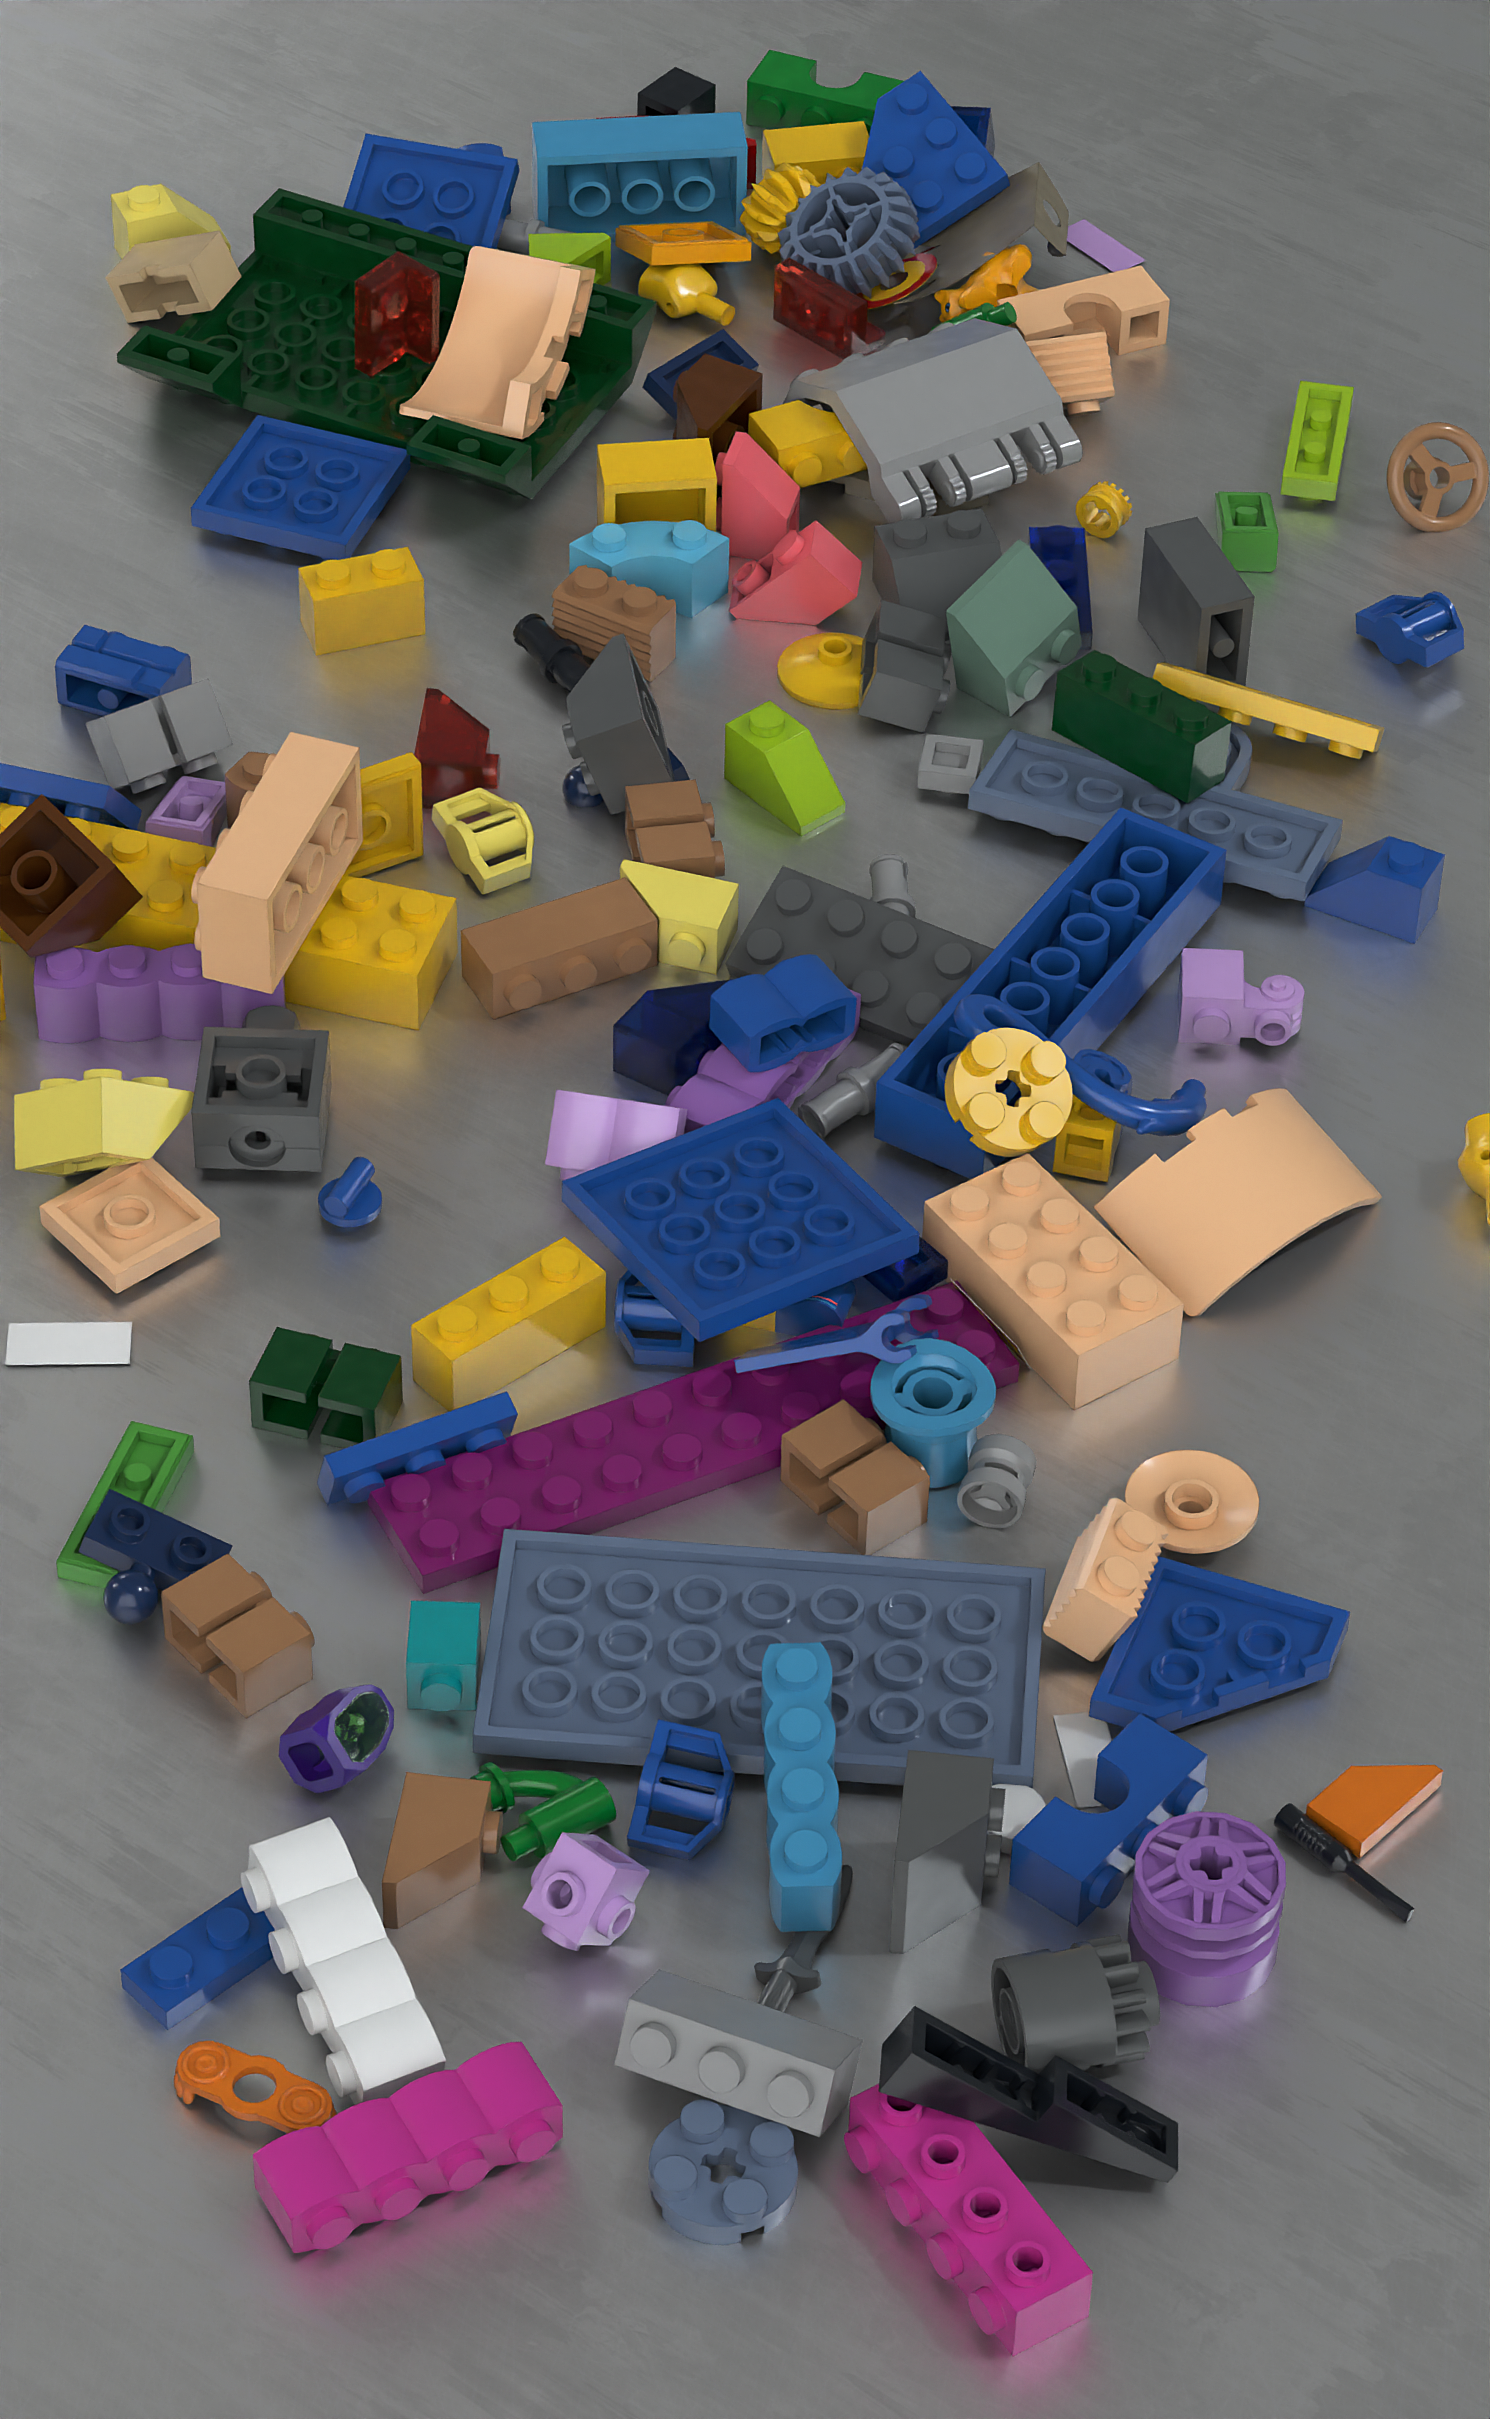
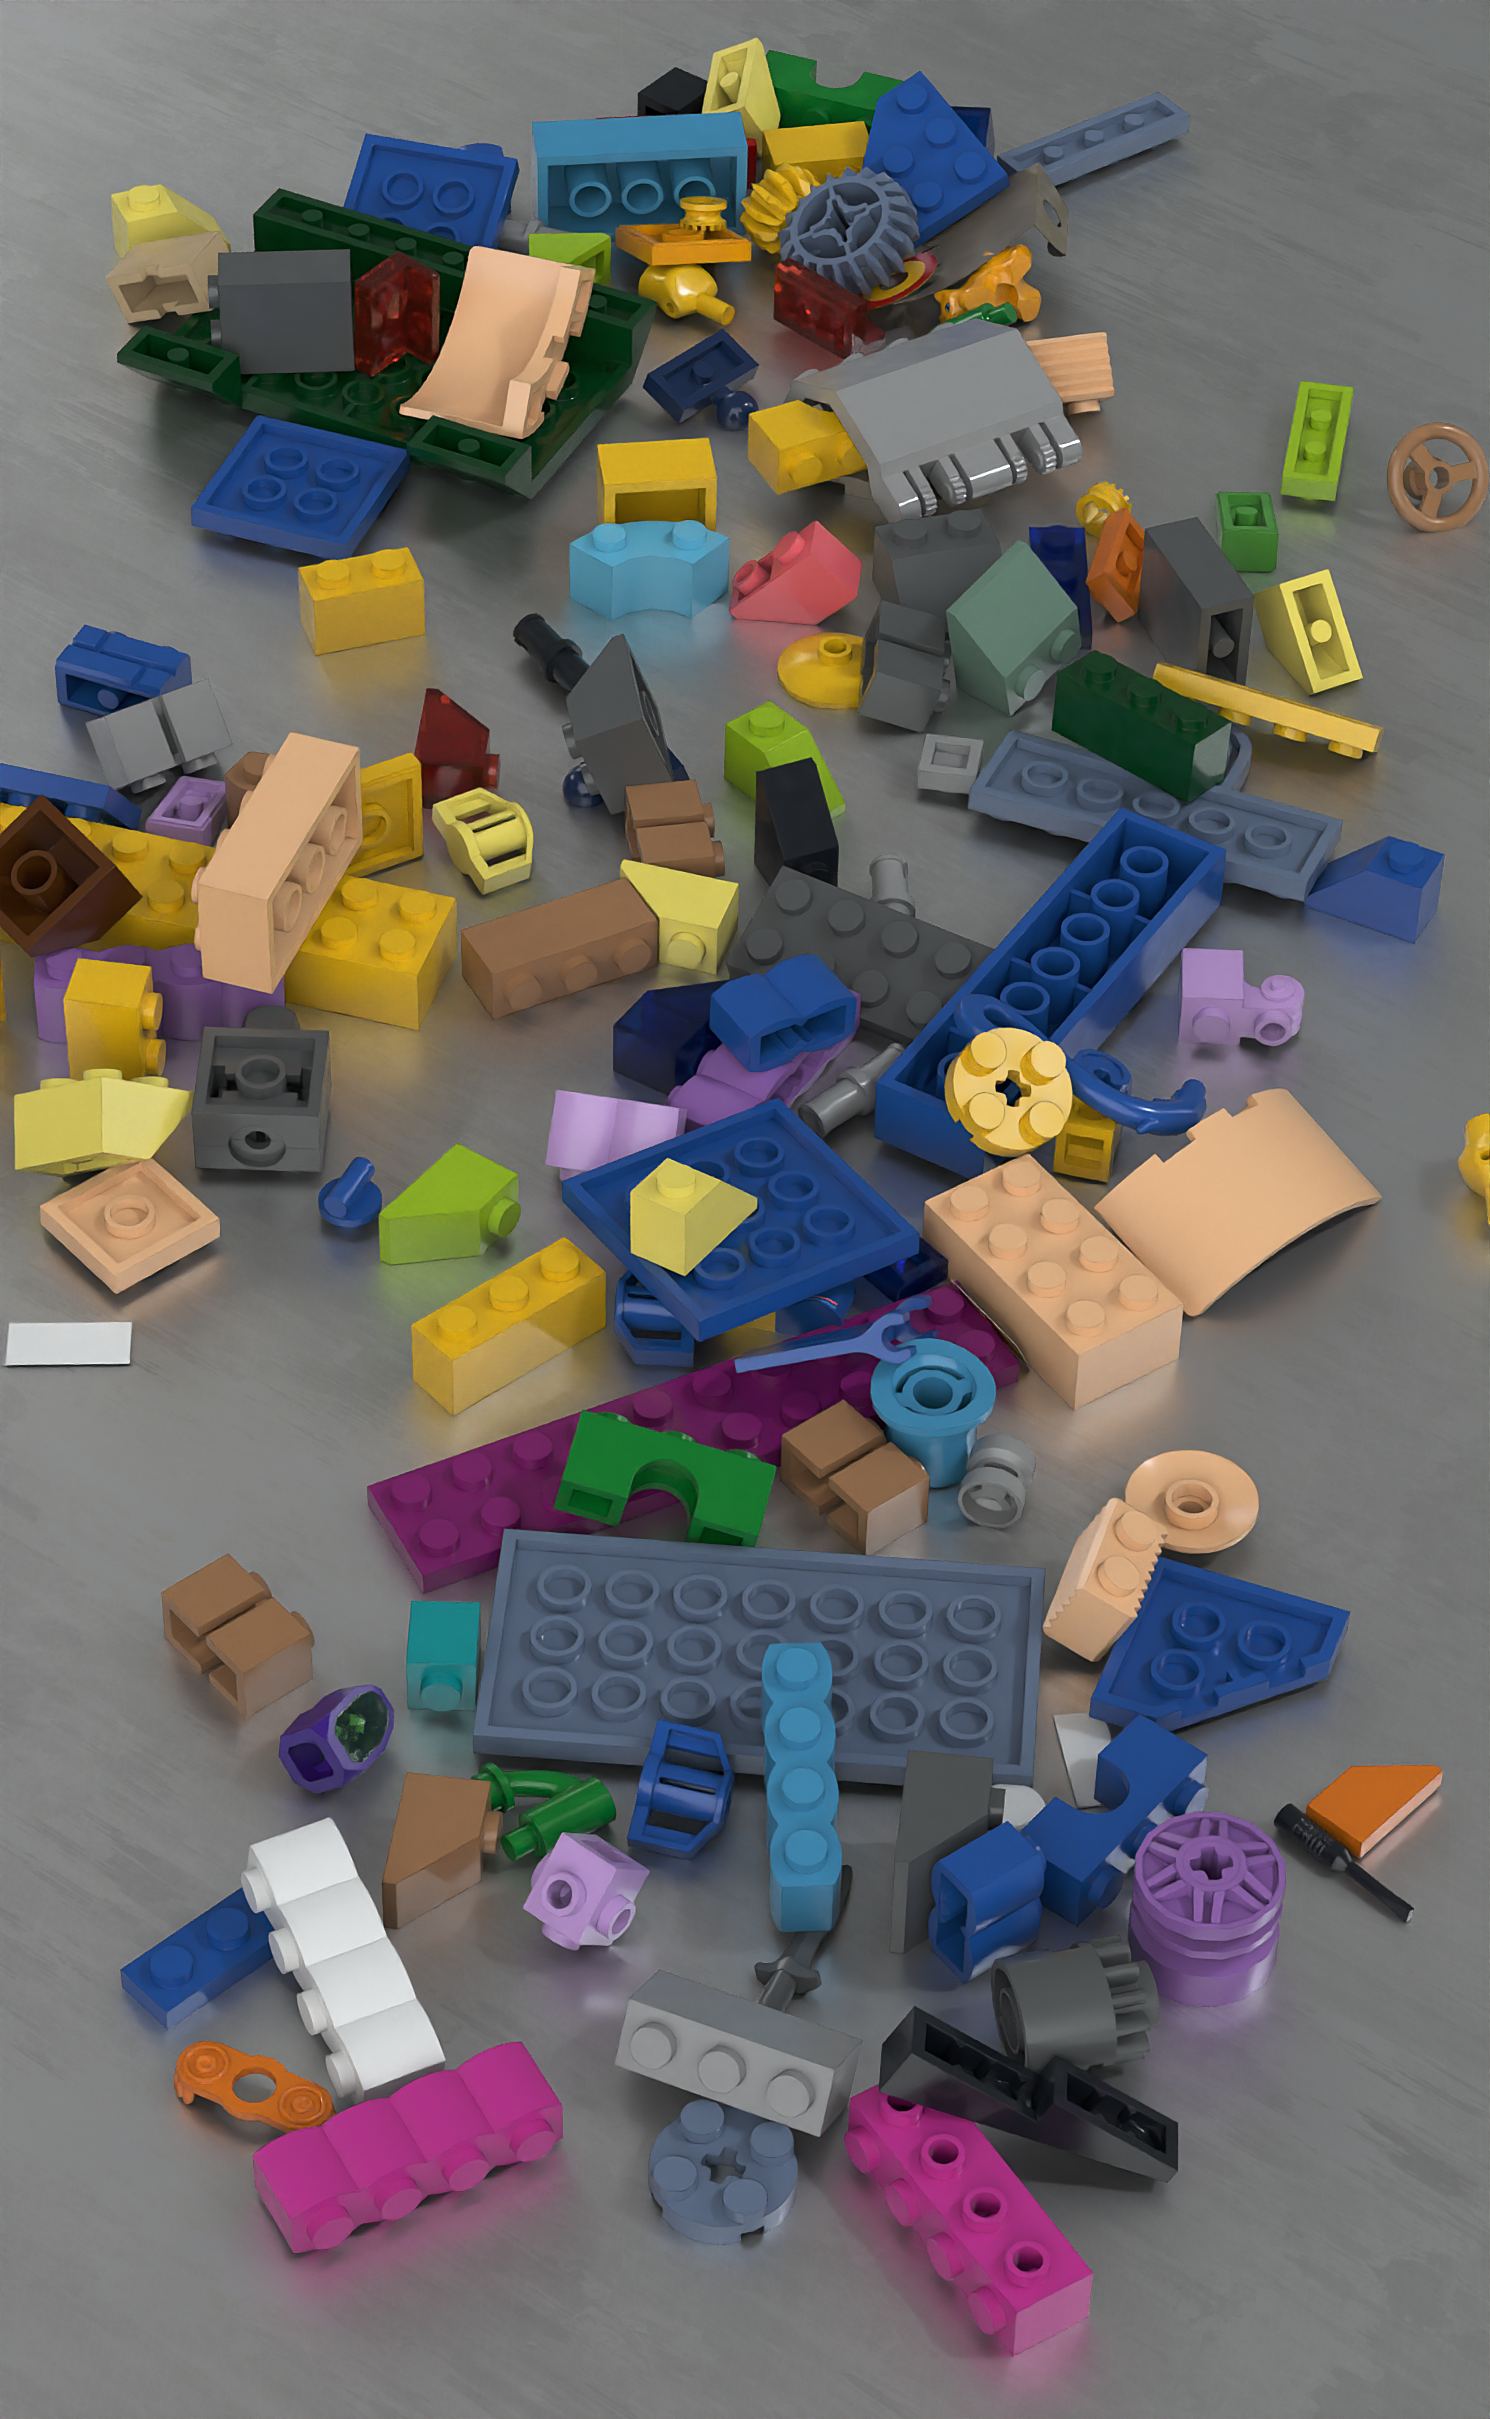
(113, 1020): none -> yellow brick
(142, 1468): bright green tile -> none
(148, 1552): dark blue plate -> none
(284, 310): none -> dark grey brick
(305, 1374): dark green piece -> none
(415, 1448): blue plate -> none
(450, 1210): none -> lime slope
(598, 607): medium nougat brick -> none
(616, 1459): none -> green arch
(683, 1215): none -> light yellow slope
(703, 212): none -> yellow bush
(716, 402): reddish brown slope -> none
(743, 84): none -> light yellow slope
(756, 501): coral slope -> none
(794, 823): none -> black slope
(986, 1901): none -> blue brick
(1101, 139): none -> sand blue plate
(1101, 247): lavender sticker -> none
(1117, 565): none -> orange plate
(1119, 303): light nougat arch -> none
(1308, 632): none -> light yellow slope
(1413, 628): blue piece -> none

